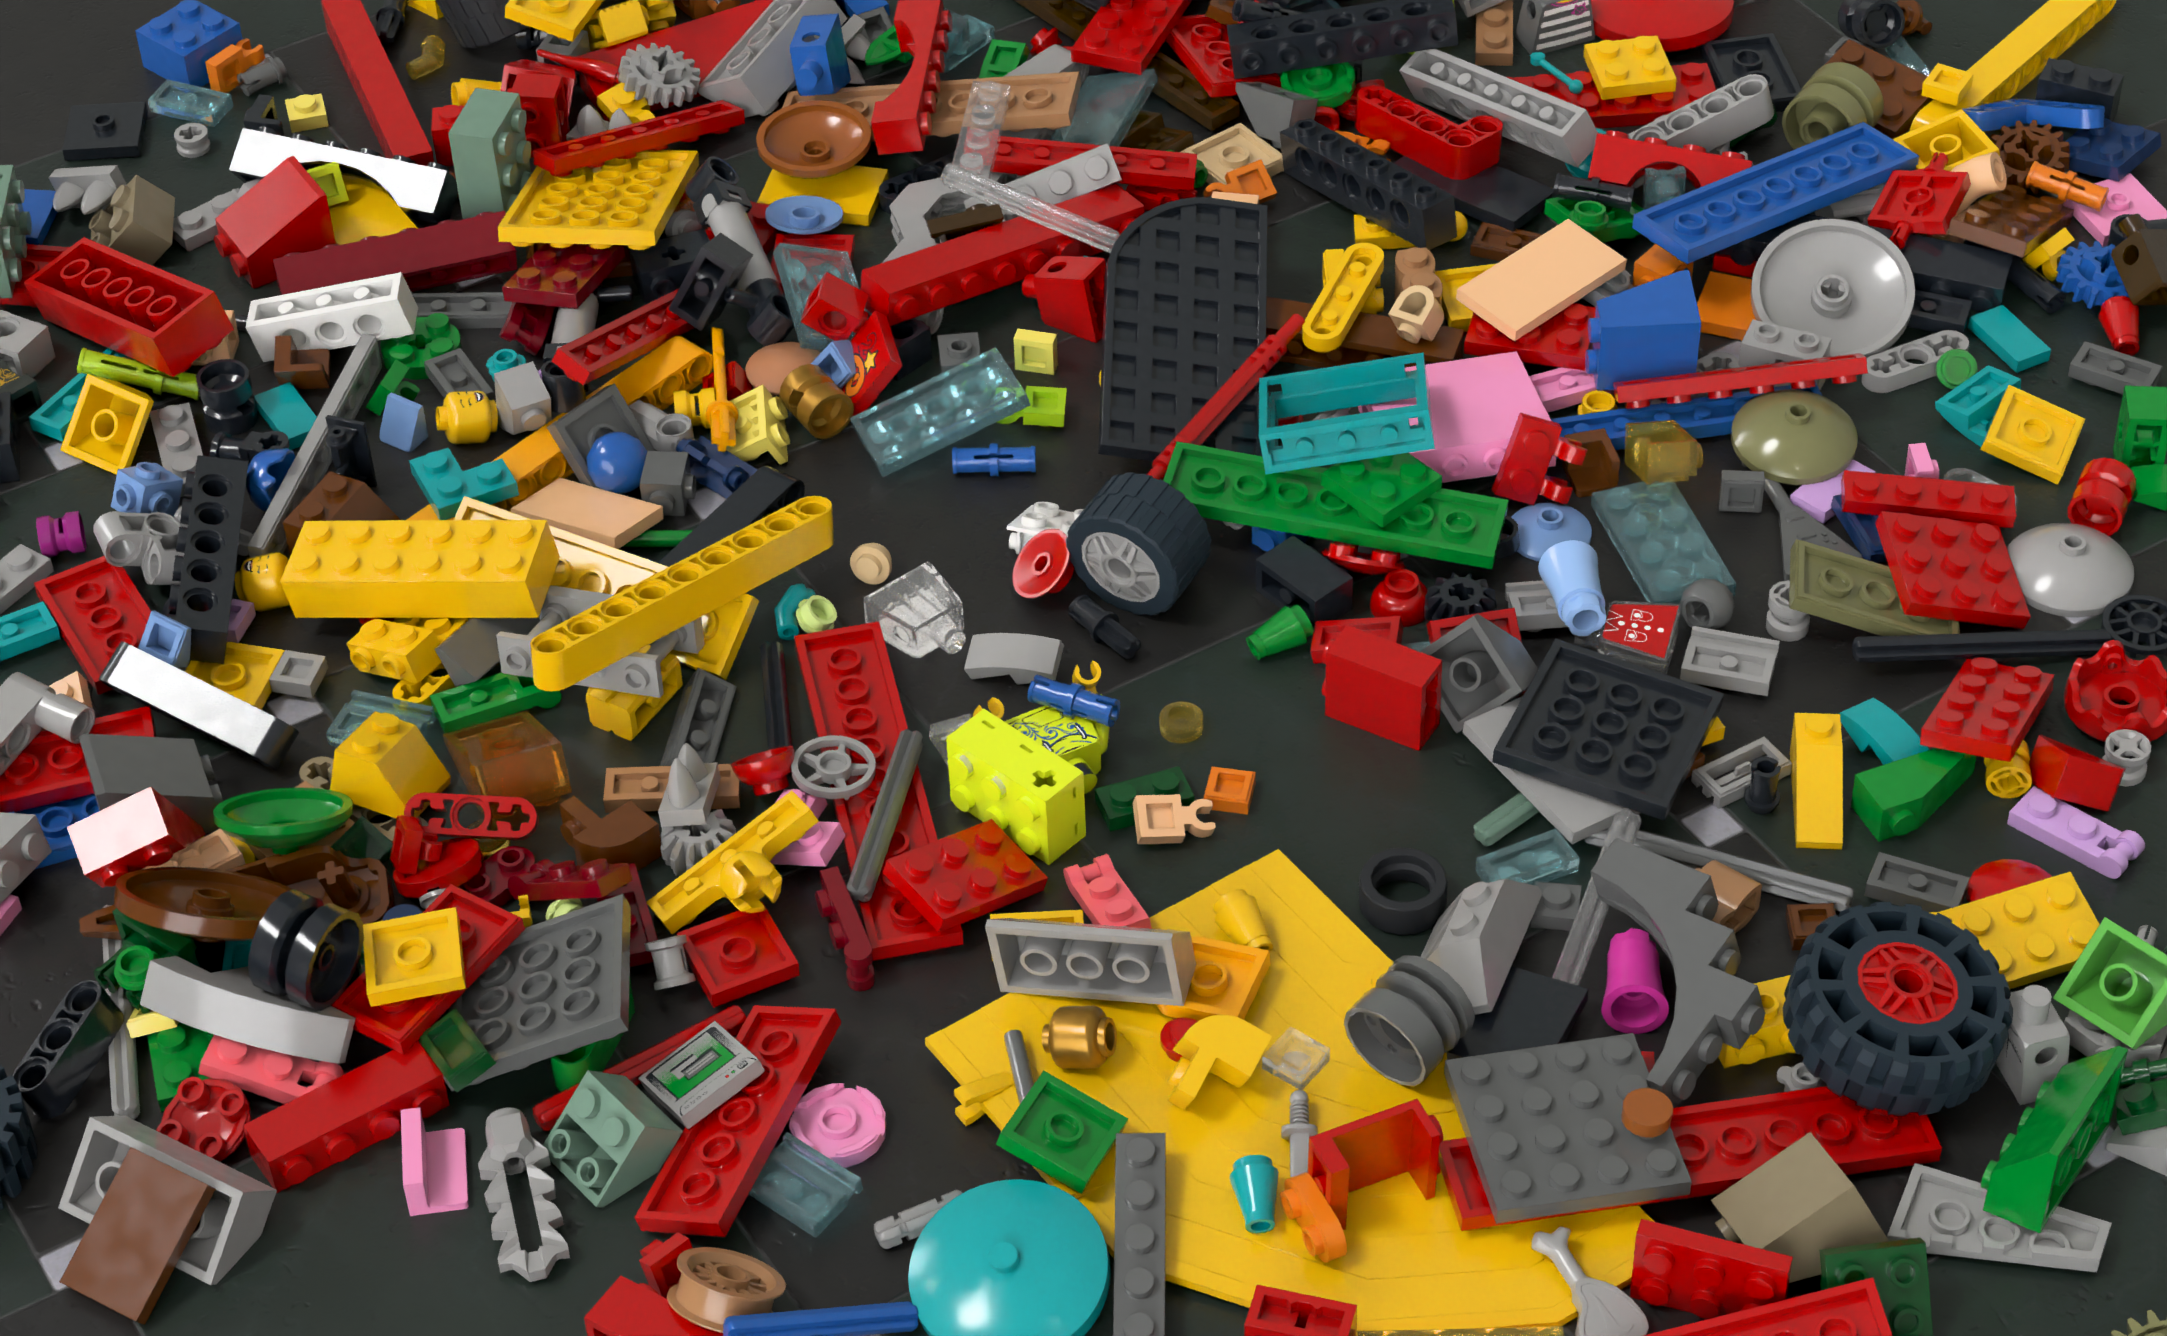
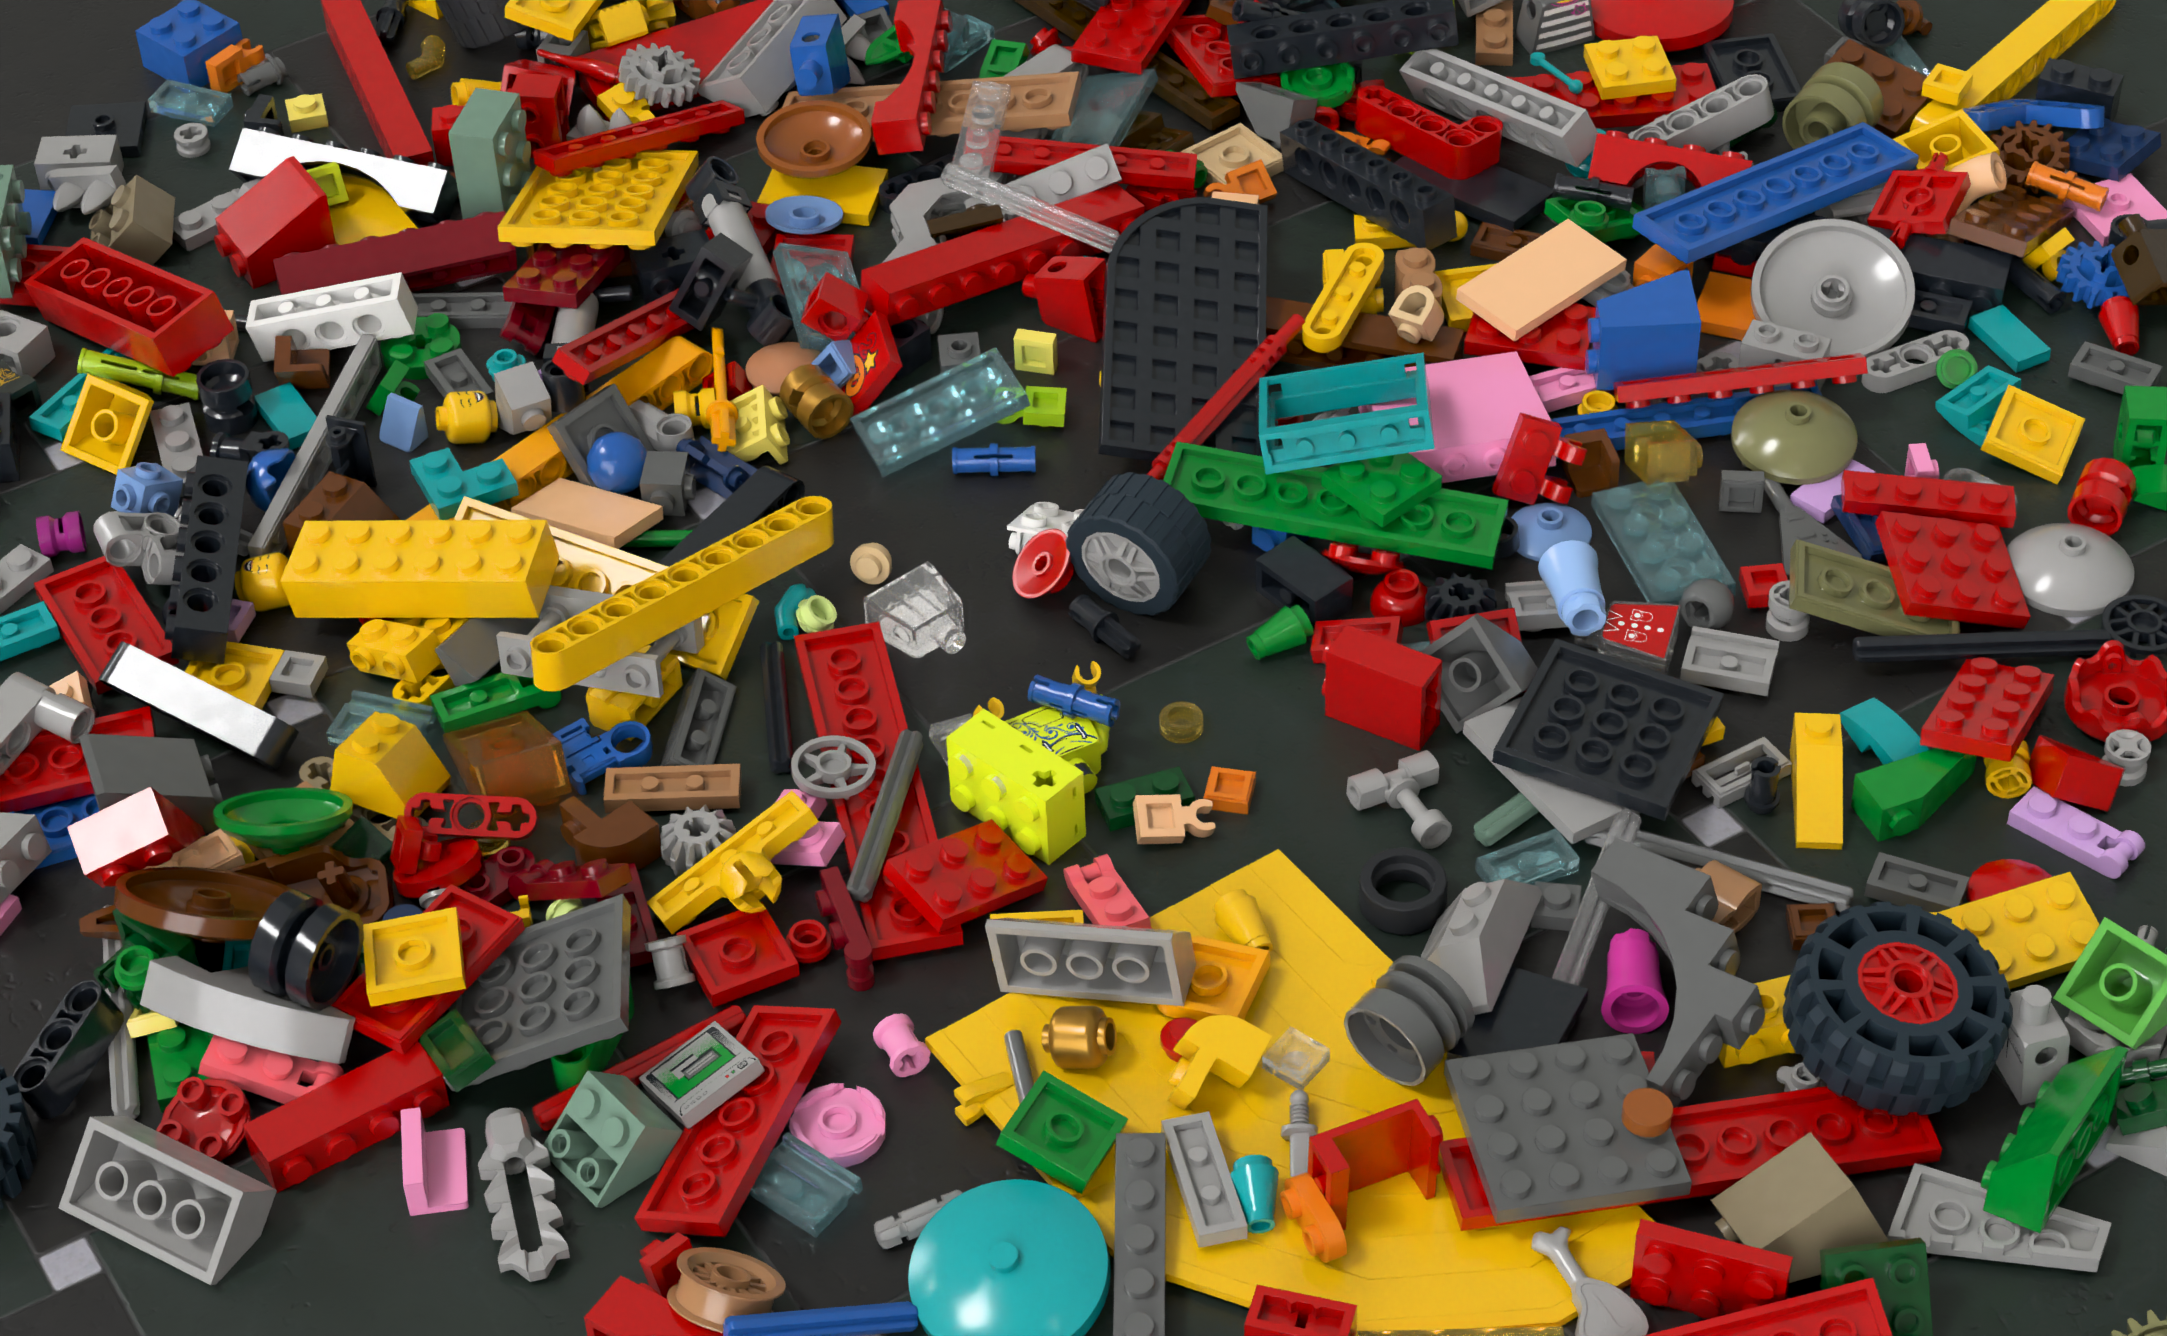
(75, 152): none -> light grey brick
(137, 1235): reddish brown tile -> none
(167, 640): medium blue slope -> none
(590, 757): none -> blue piece
(689, 790): light grey tile -> none
(766, 769): red piece -> none
(809, 941): none -> red plate
(897, 1038): none -> bright pink bush
(1015, 655): light grey slope -> none
(1204, 1179): none -> light grey plate
(1401, 791): none -> light grey bar
(1758, 581): none -> red plate

